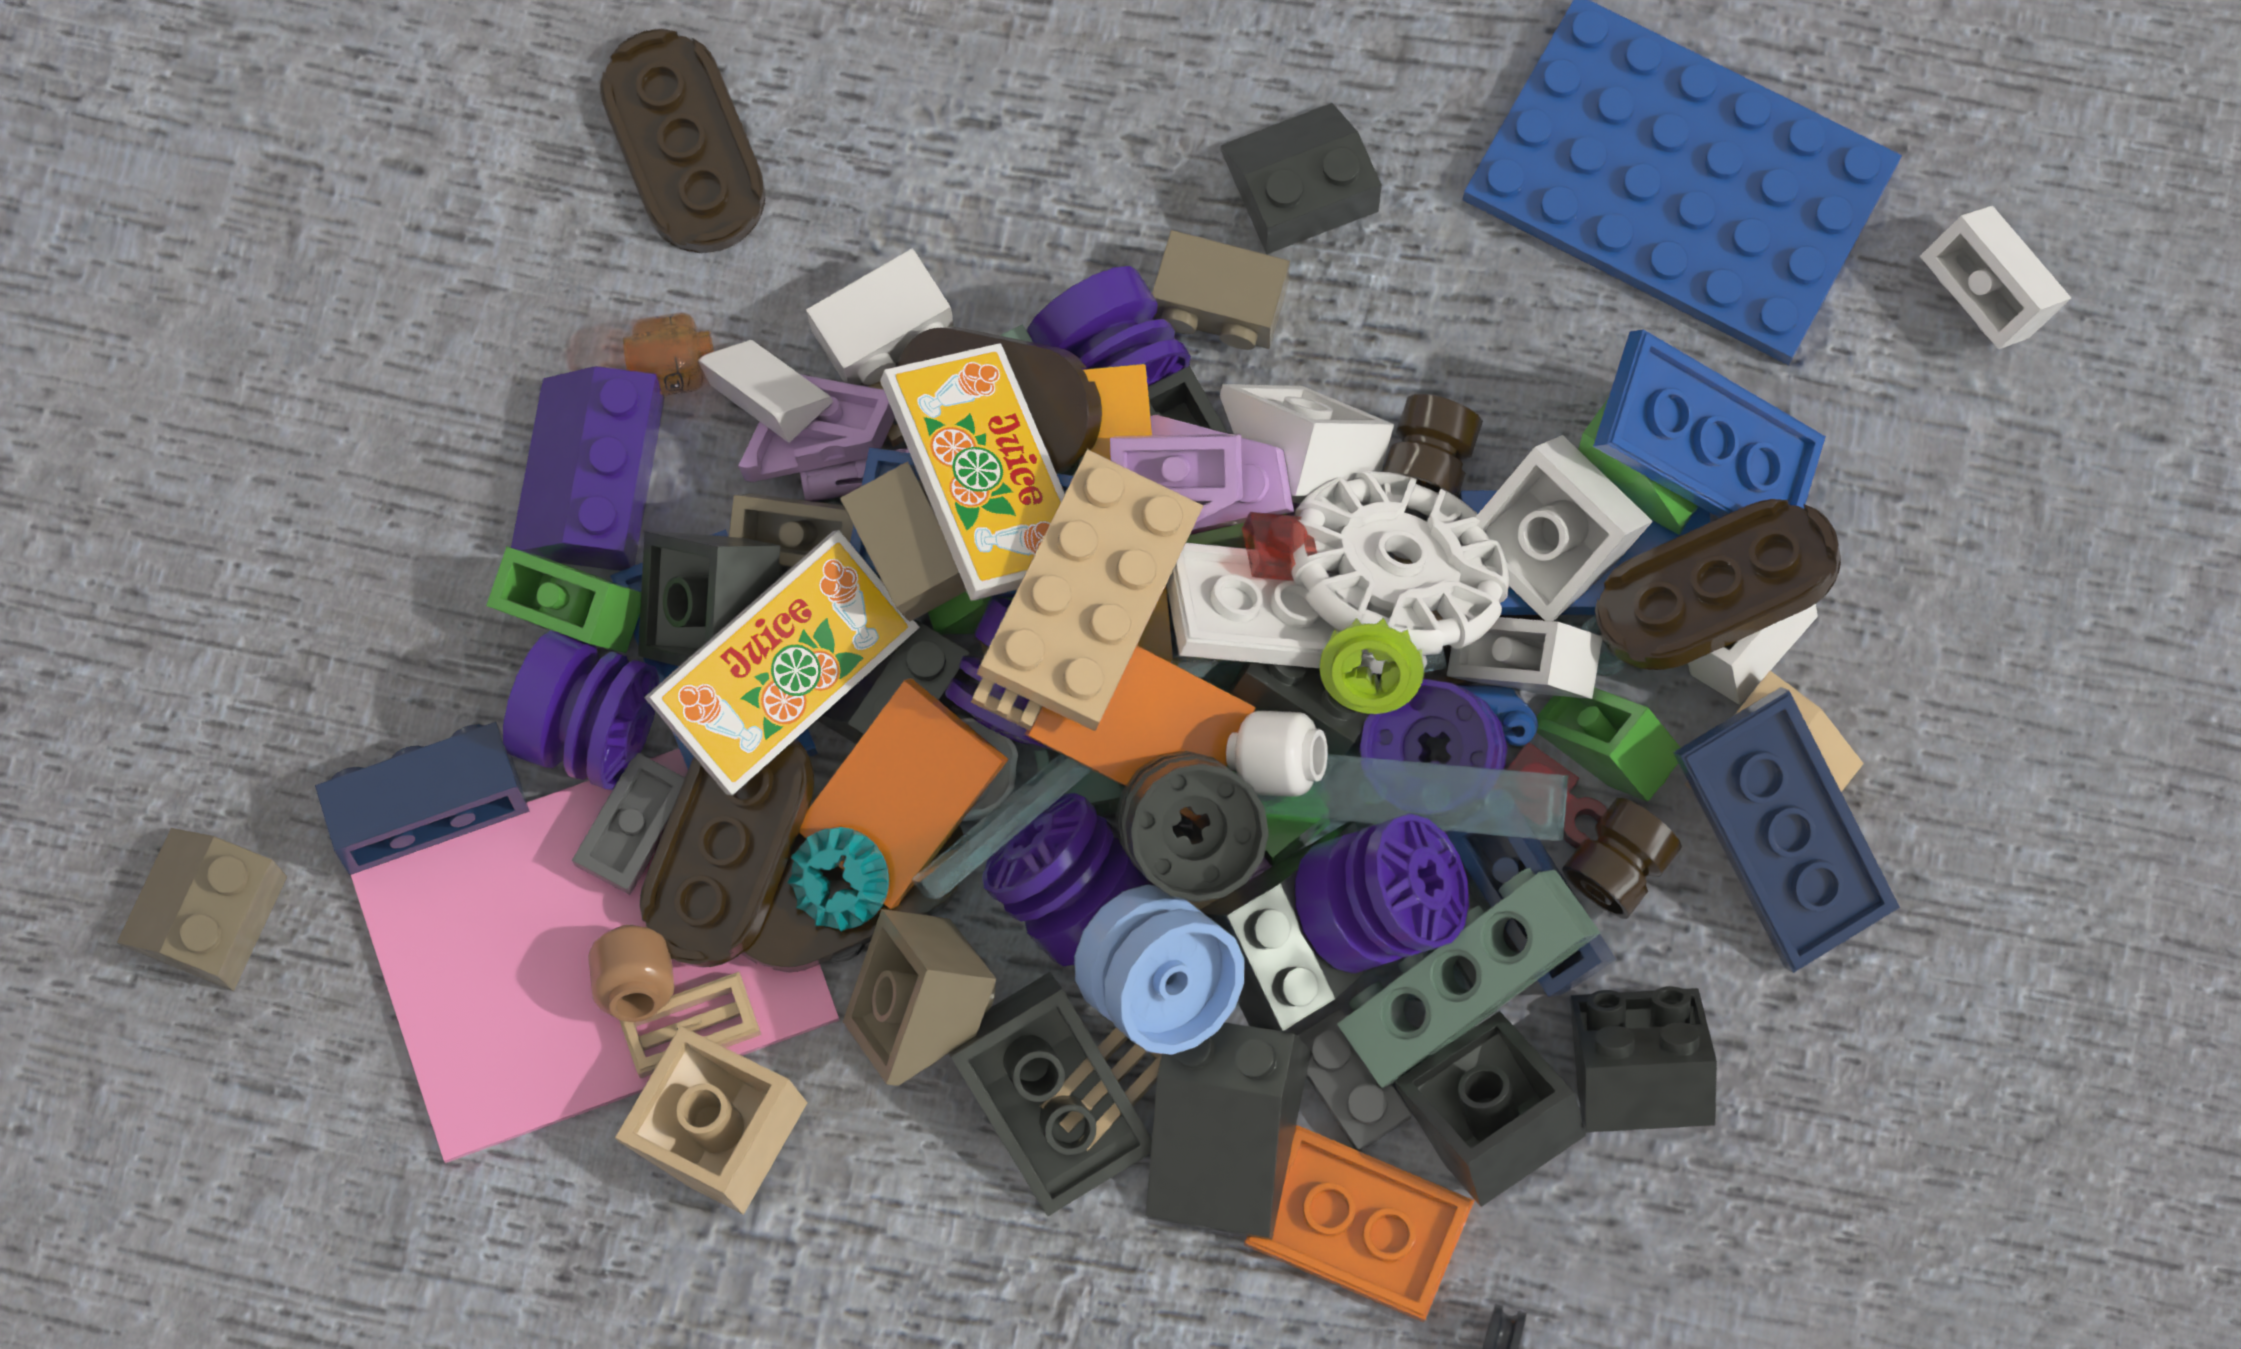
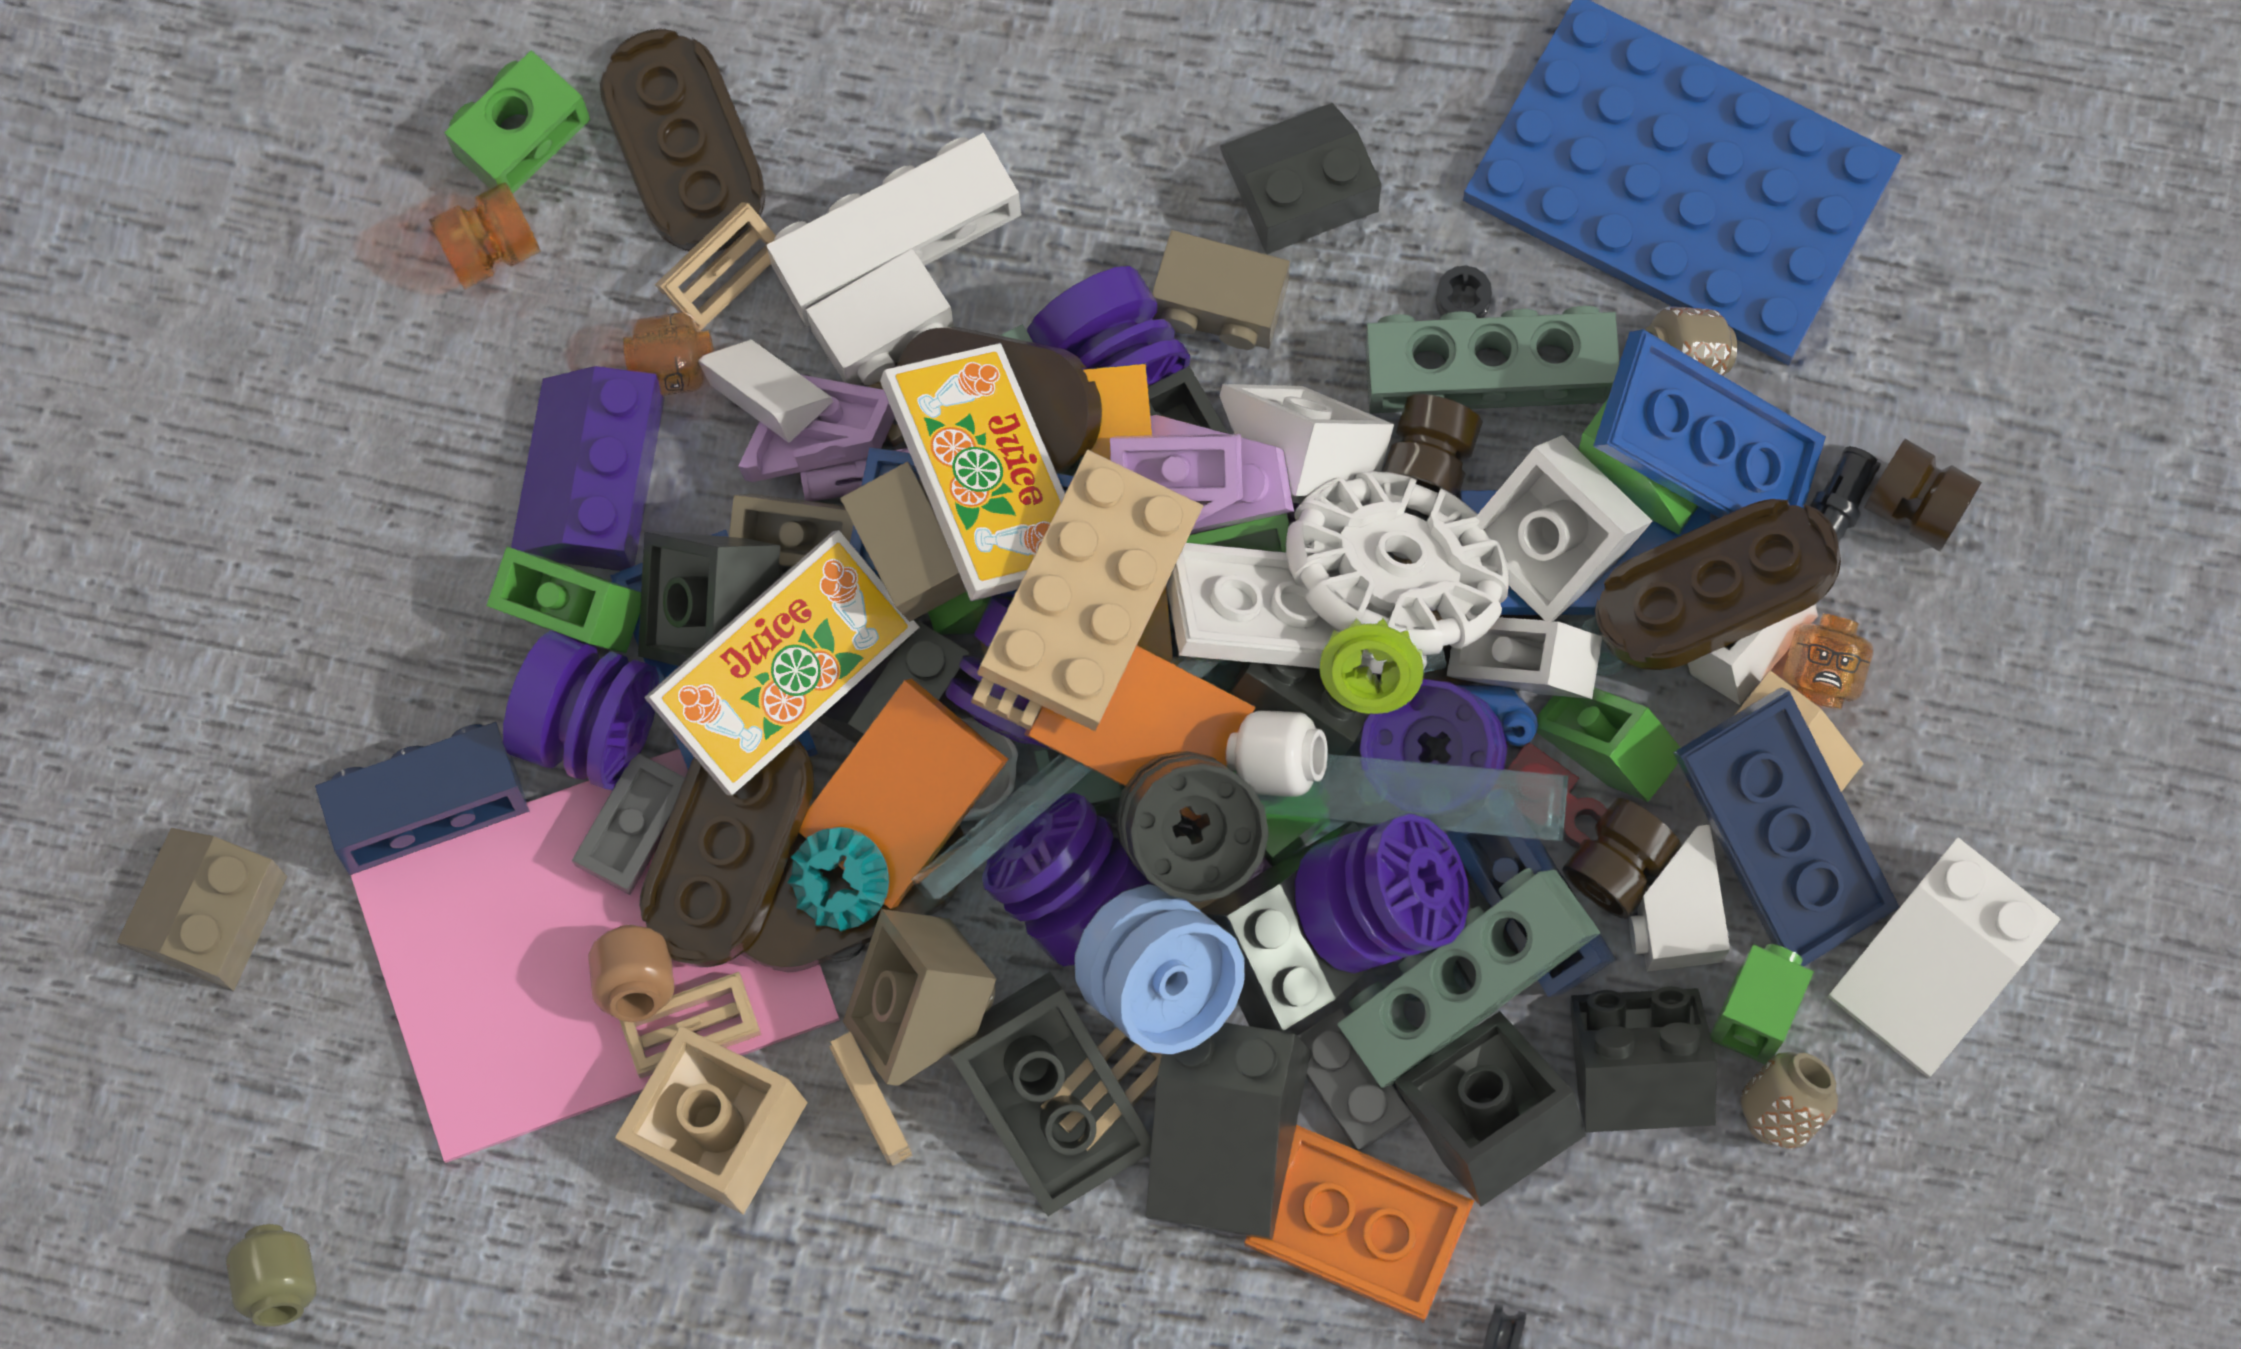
(271, 1275): none -> olive head
(484, 235): none -> clear orange wheel
(513, 156): none -> bright green brick
(706, 248): none -> tan tile
(870, 1099): none -> tan tile
(919, 208): none -> white brick
(1271, 544): clear red plate -> none
(1464, 276): none -> black bush
(1521, 381): none -> sand green brick
(1683, 910): none -> white slope
(1698, 334): none -> dark tan head
(1762, 1002): none -> bright green brick
(1789, 1100): none -> dark tan head
(1829, 661): none -> clear orange head
(1846, 489): none -> black pin
(1922, 494): none -> dark brown wheel
(1943, 957): none -> white slope
(1995, 277): white brick -> none

